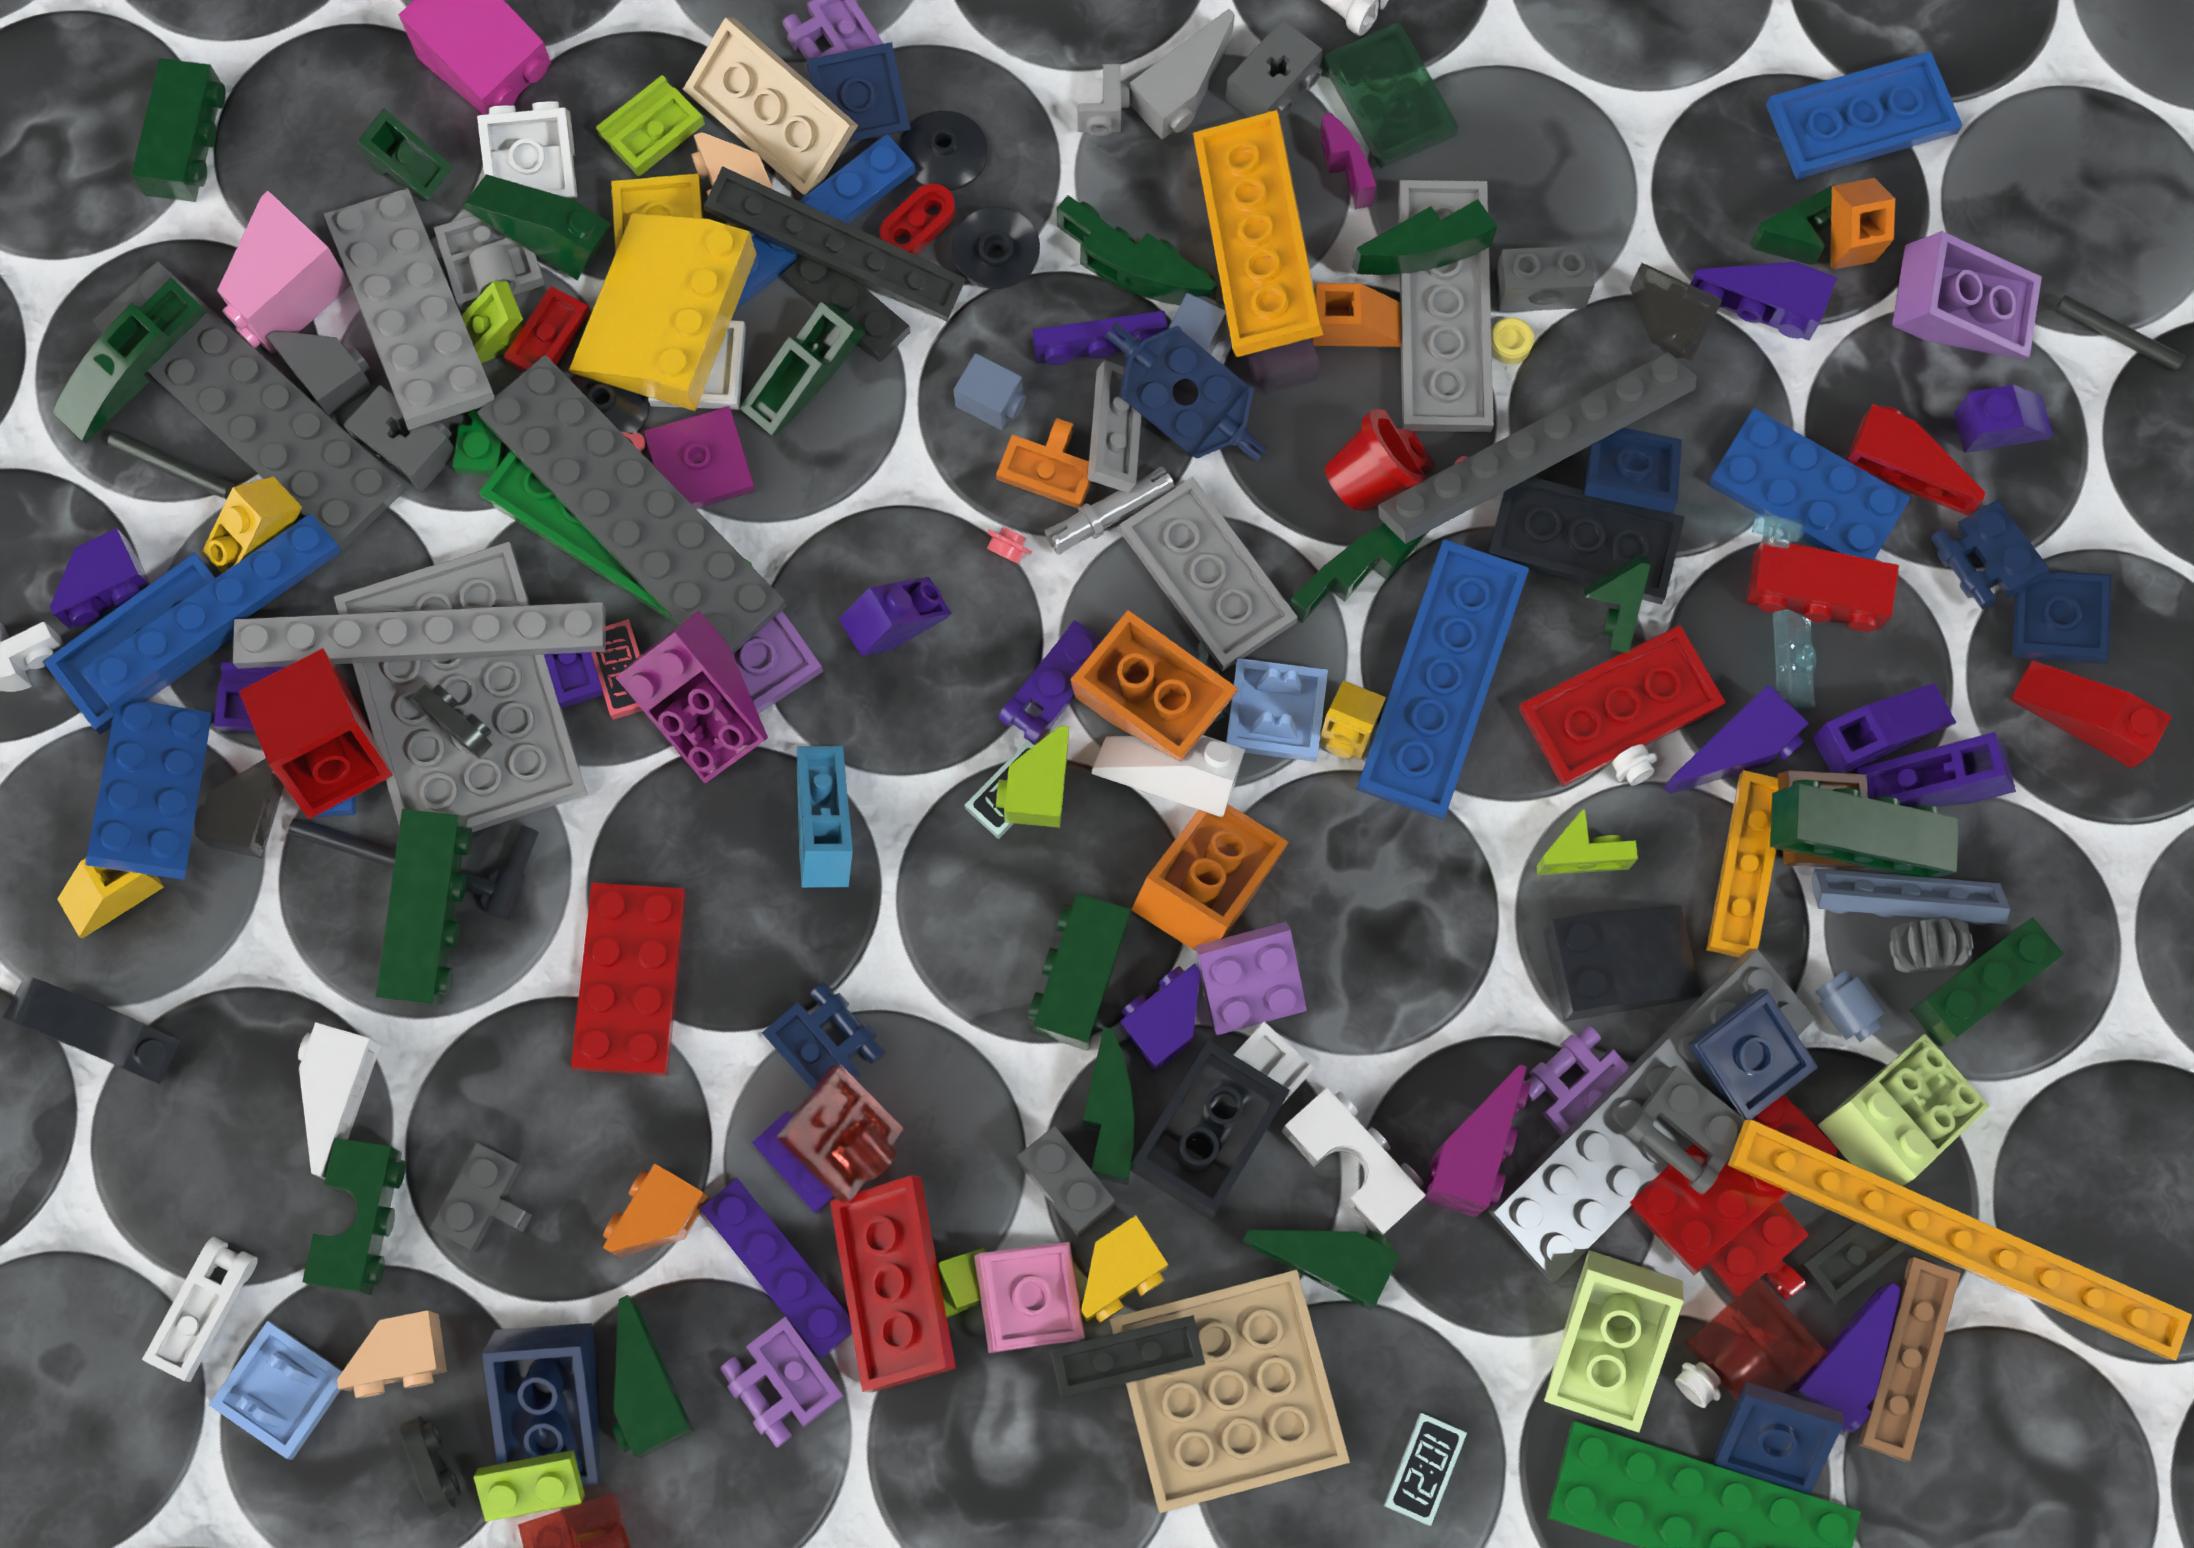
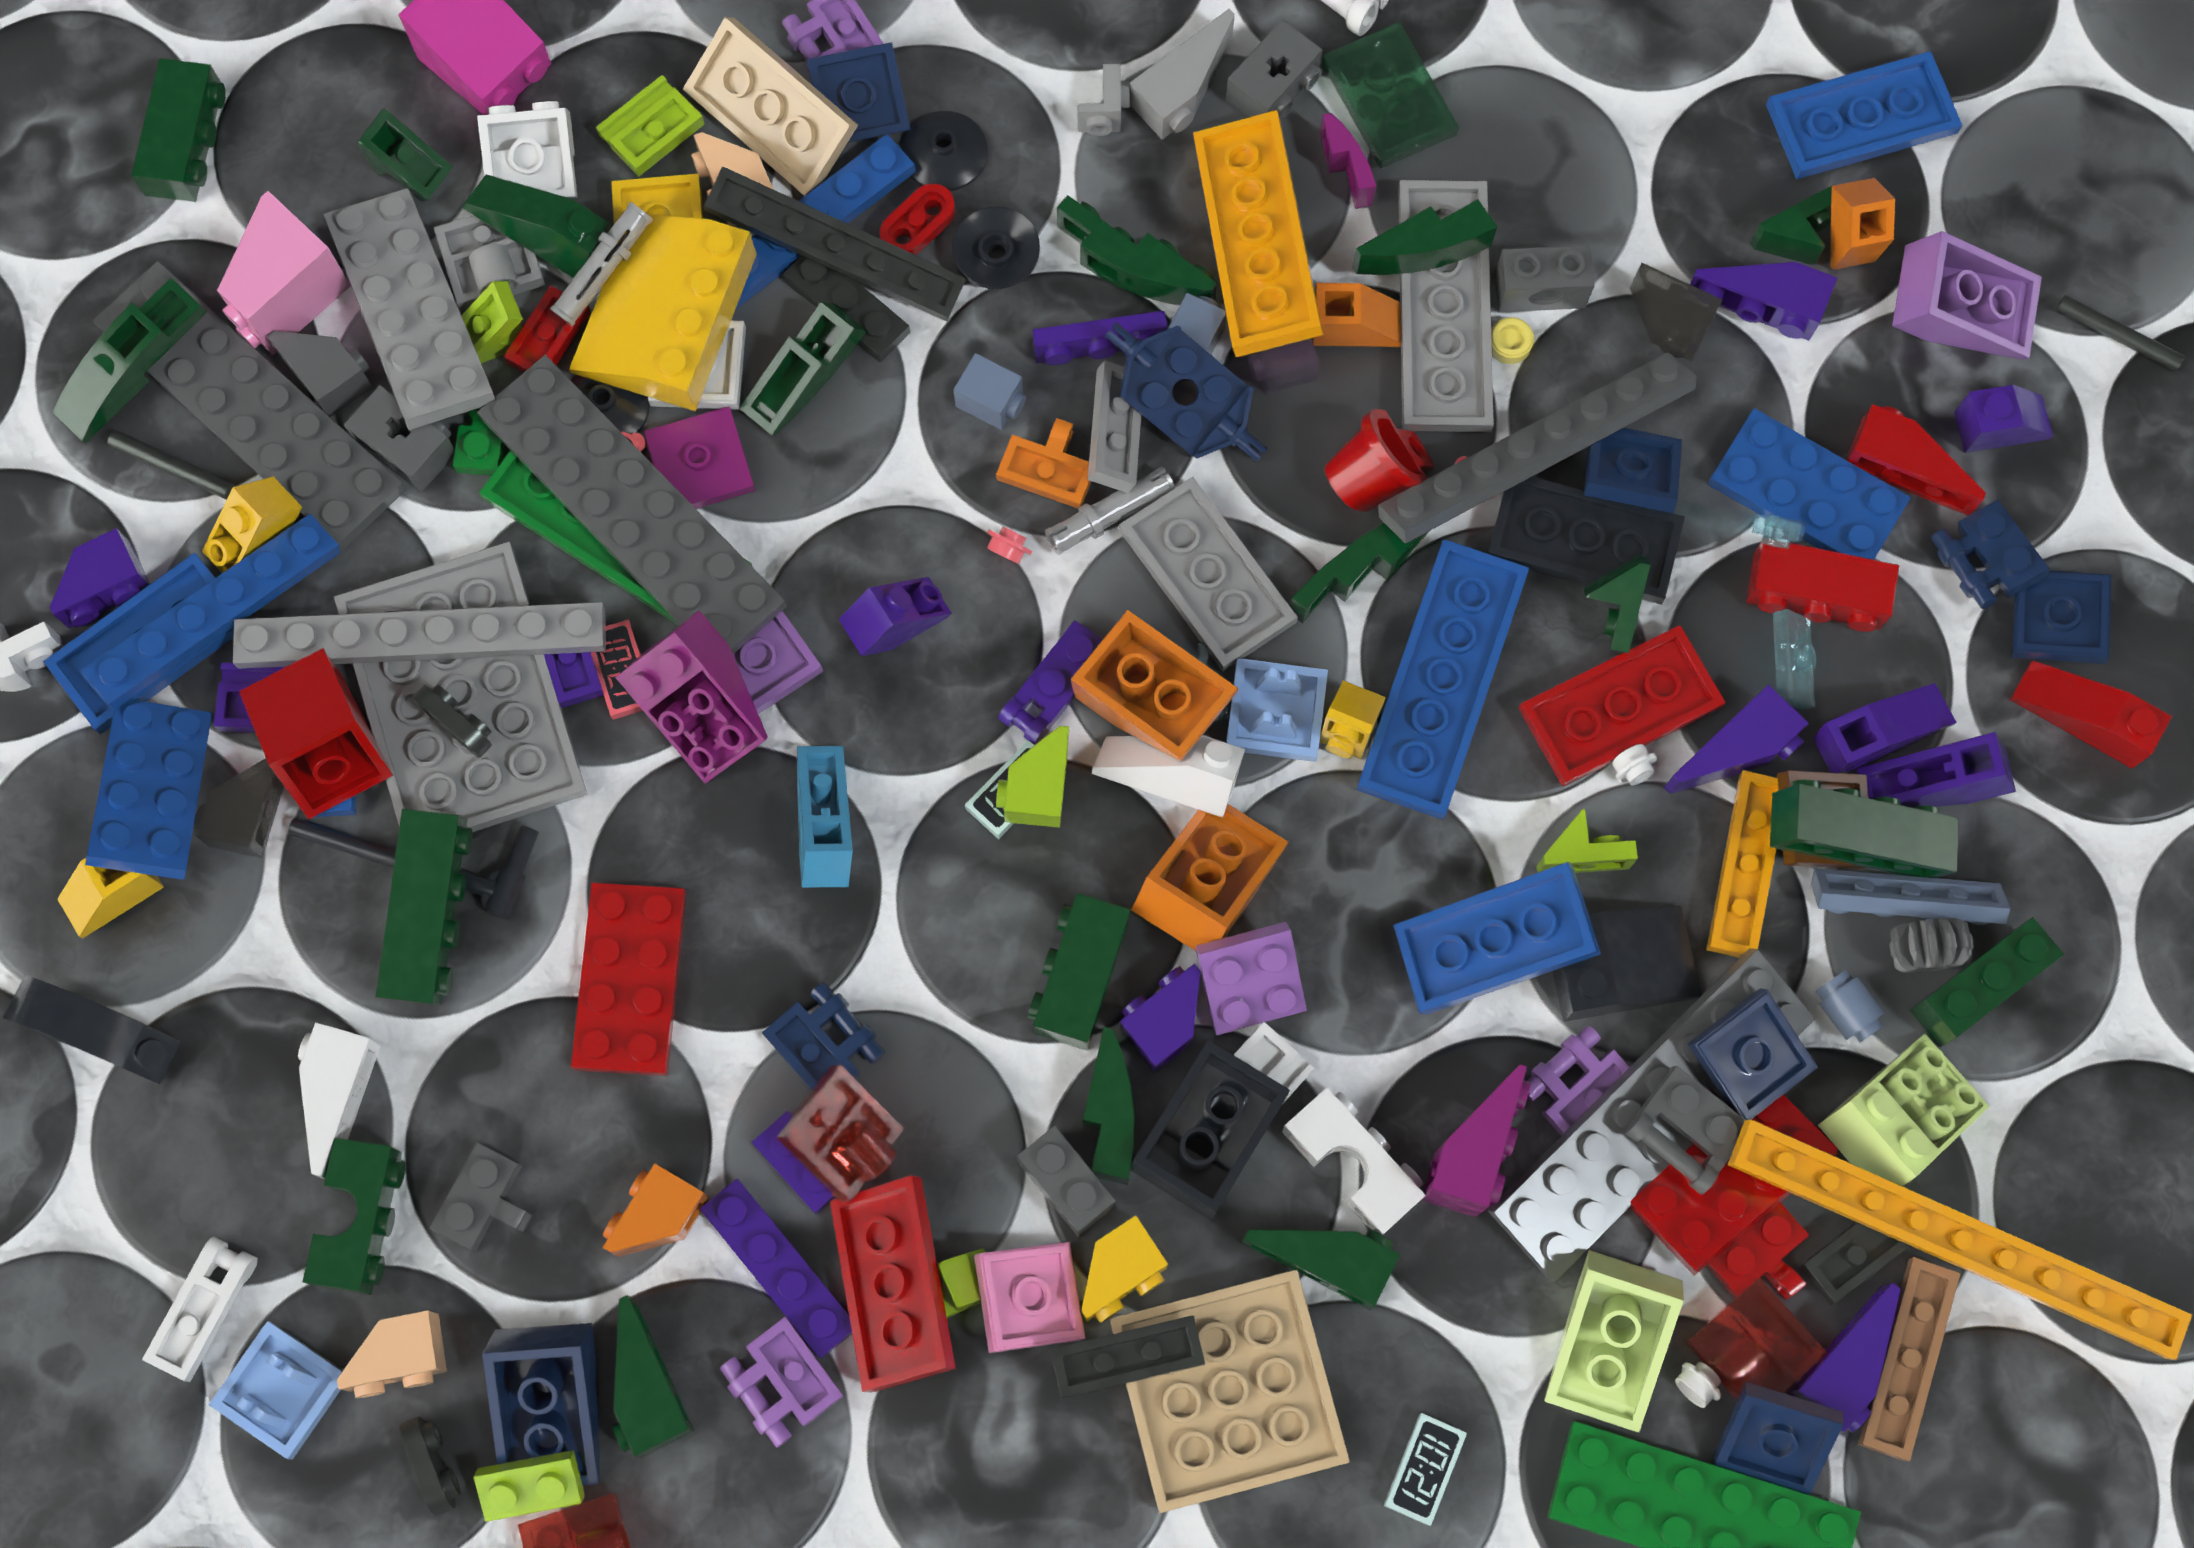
(634, 222): none -> light grey pin
(1496, 939): none -> blue plate

